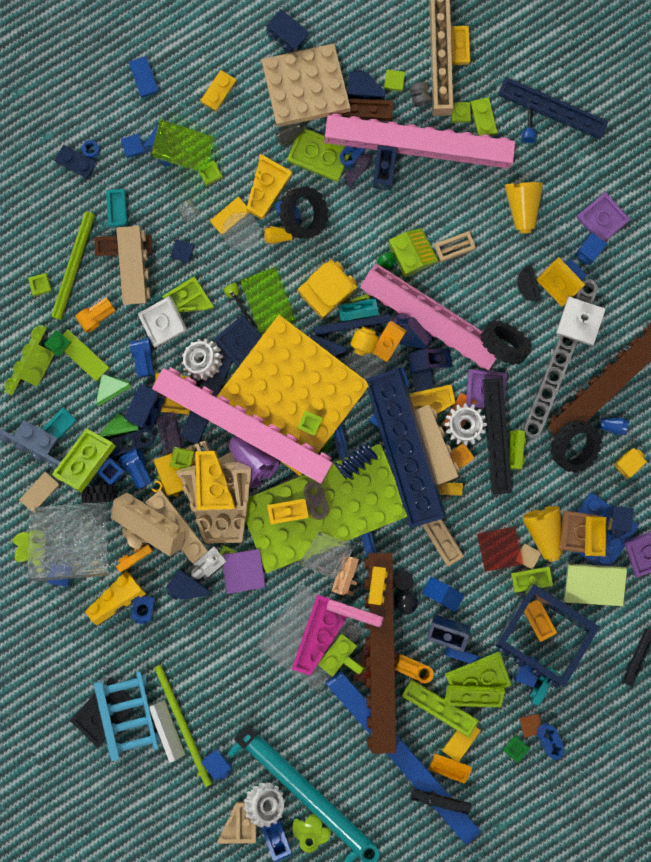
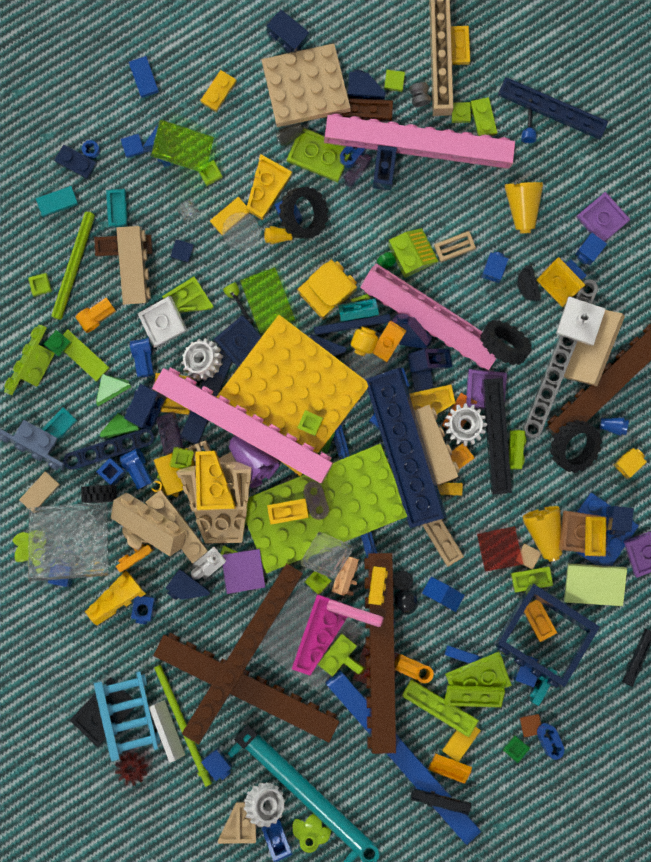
(57, 201): none -> teal tile
(83, 460): lime plate -> none
(127, 774): none -> clear red gear
(242, 654): none -> reddish brown brick
(248, 688): none -> reddish brown brick
(317, 582): none -> lime plate
(356, 461): dark blue piece -> none
(448, 633): dark blue brick -> none
(495, 267): none -> blue brick
(589, 361): none -> tan tile

